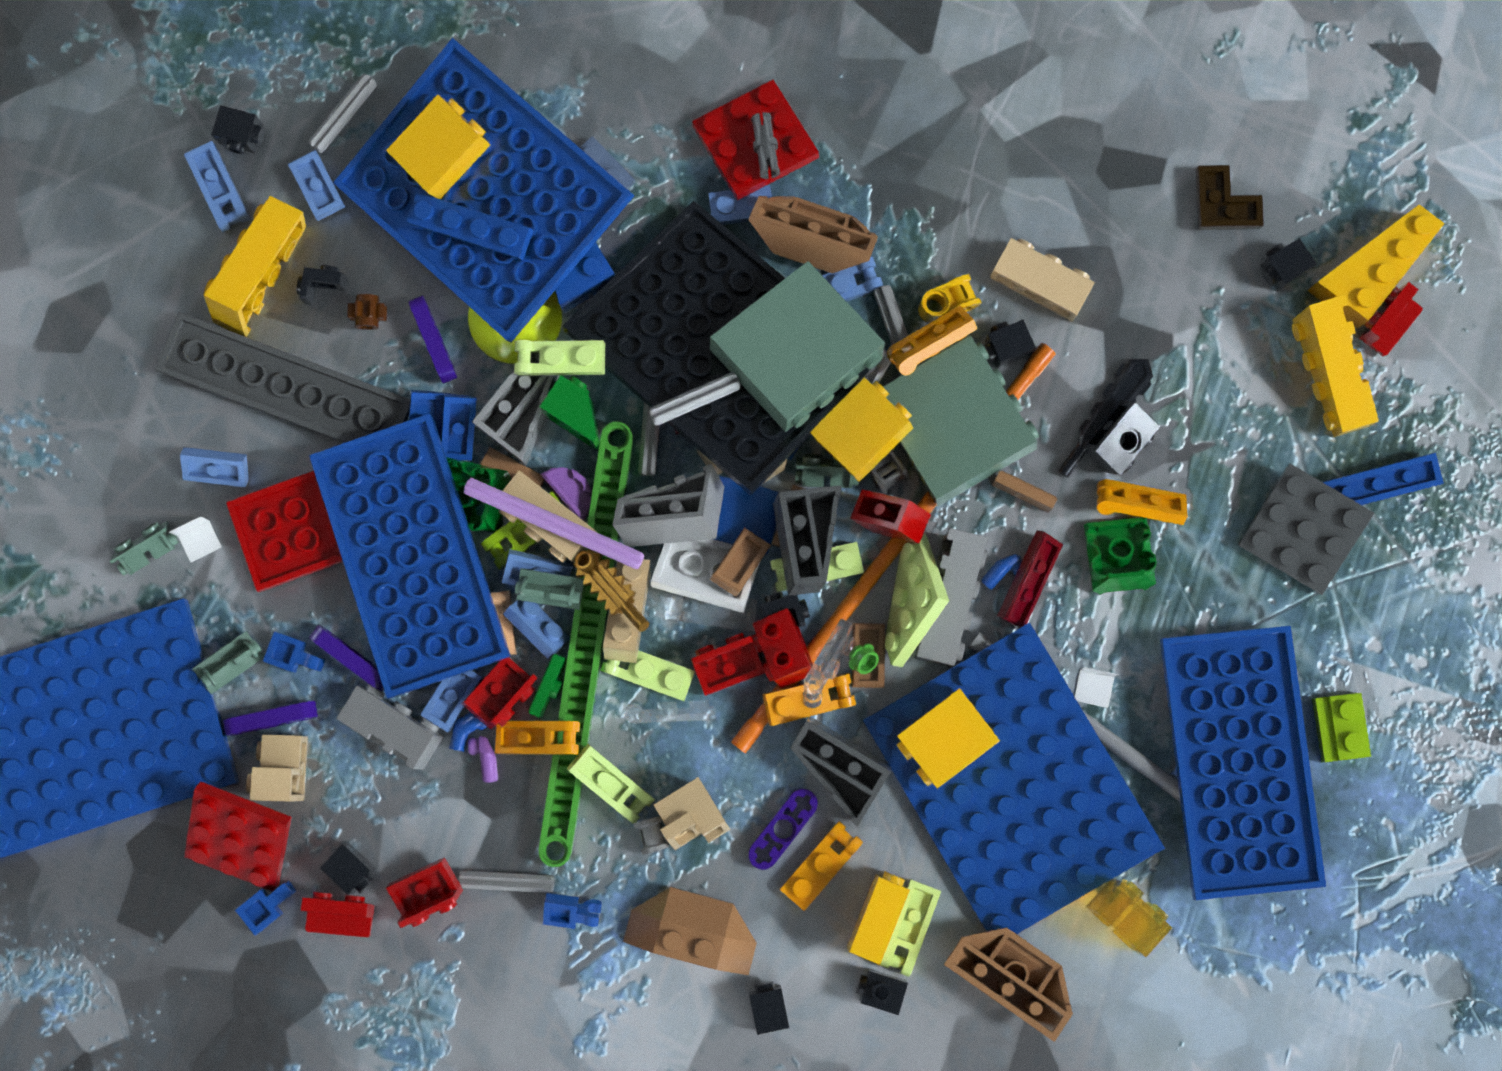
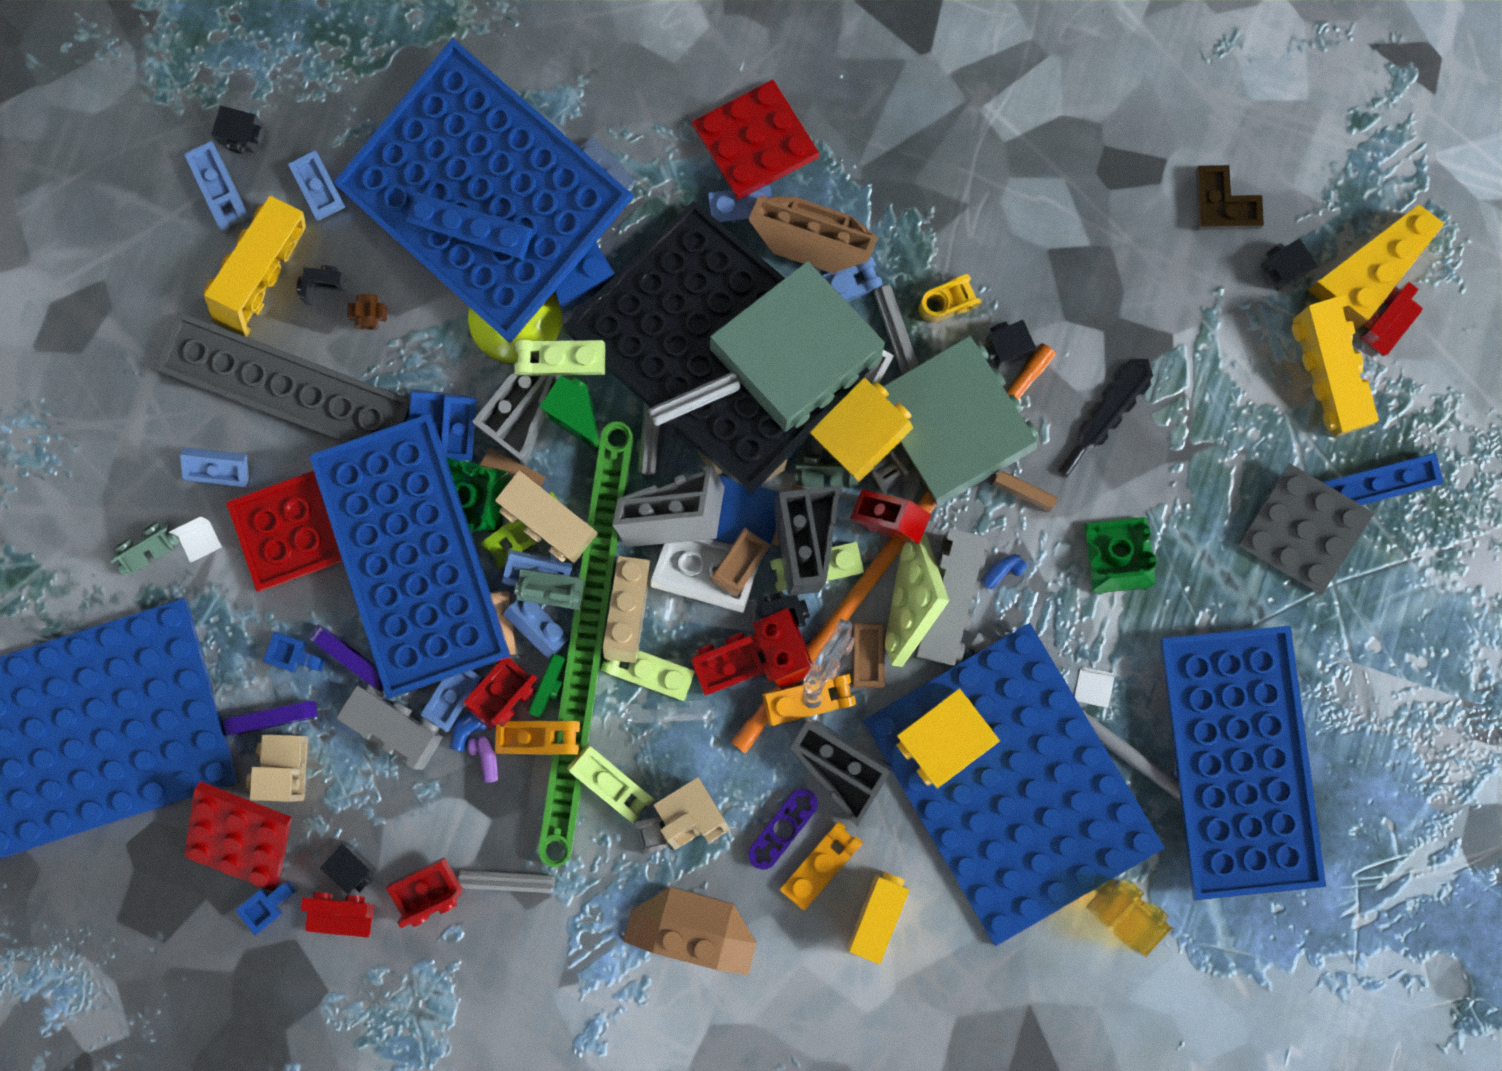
(228, 662): sand green hinge -> none
(342, 113): light grey axle -> none
(433, 339): dark purple beam -> none
(439, 146): yellow brick -> none
(554, 523): lavender axle -> none
(566, 912): blue plate -> none
(570, 489): medium lavender tile -> none
(610, 588): pearl gold piece -> none
(765, 145): dark grey pin -> none
(768, 1008): black brick -> none
(863, 658): bright green plate -> none
(881, 991): black brick -> none
(911, 927): yellowish green plate -> none
(930, 340): light orange plate -> none
(1015, 977): medium nougat wedge -> none
(1030, 579): dark red tile -> none
(1042, 278): tan brick -> none
(1104, 442): brick -> none
(1141, 501): light orange plate -> none
(1341, 727): lime plate -> none

